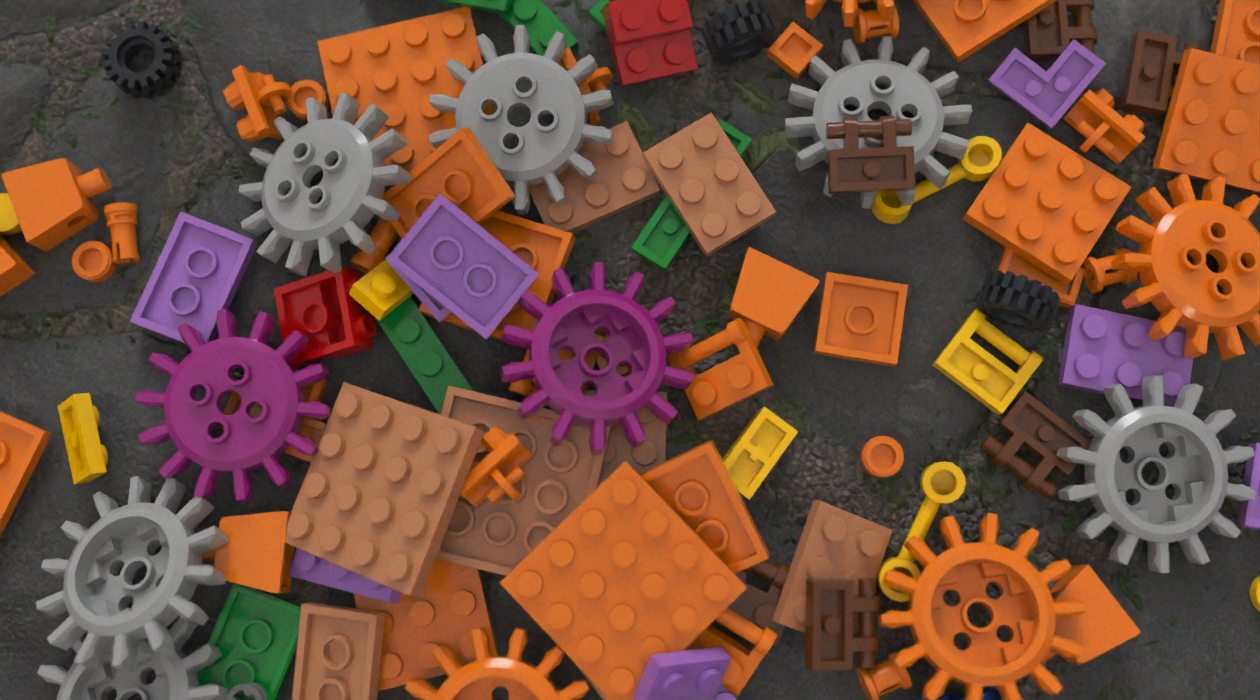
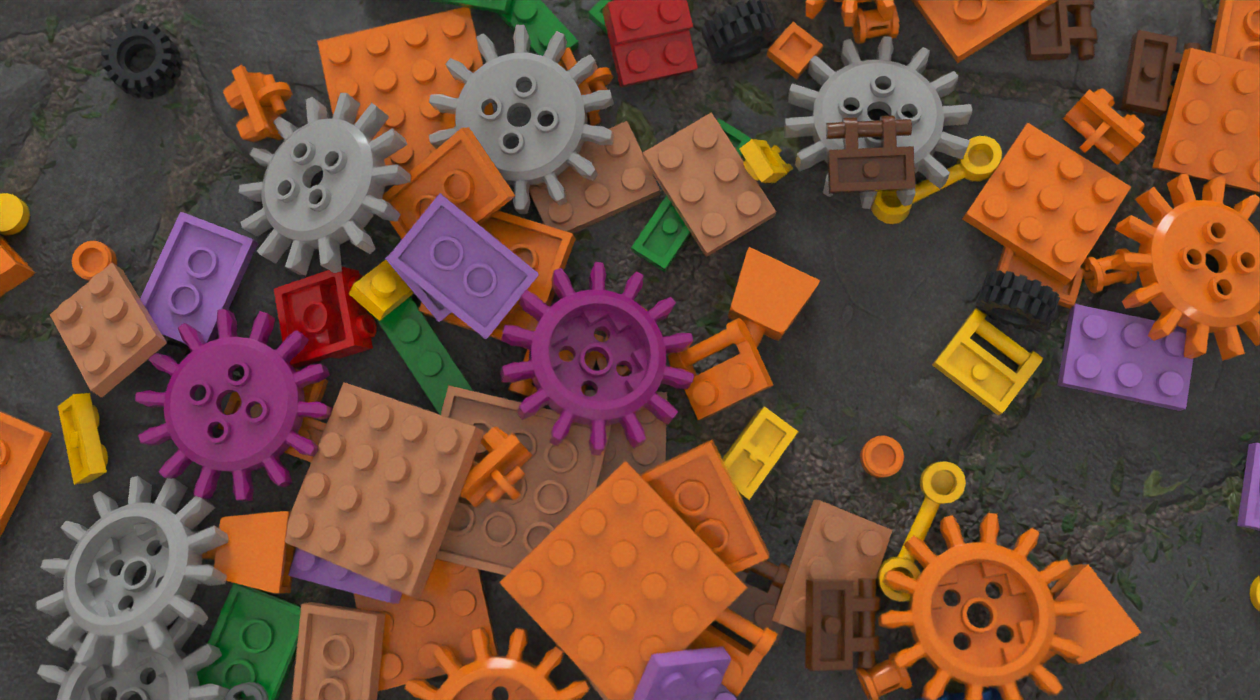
(54, 200): orange torso -> none
(107, 329): none -> nougat plate
(122, 225): orange pin -> none
(303, 90): orange tile -> none
(383, 238): orange pin -> none
(764, 161): none -> yellow plate
(860, 319): orange plate -> none
(1041, 433): reddish brown plate -> none
(1049, 92): medium lavender plate -> none
(1193, 467): light grey gear -> none

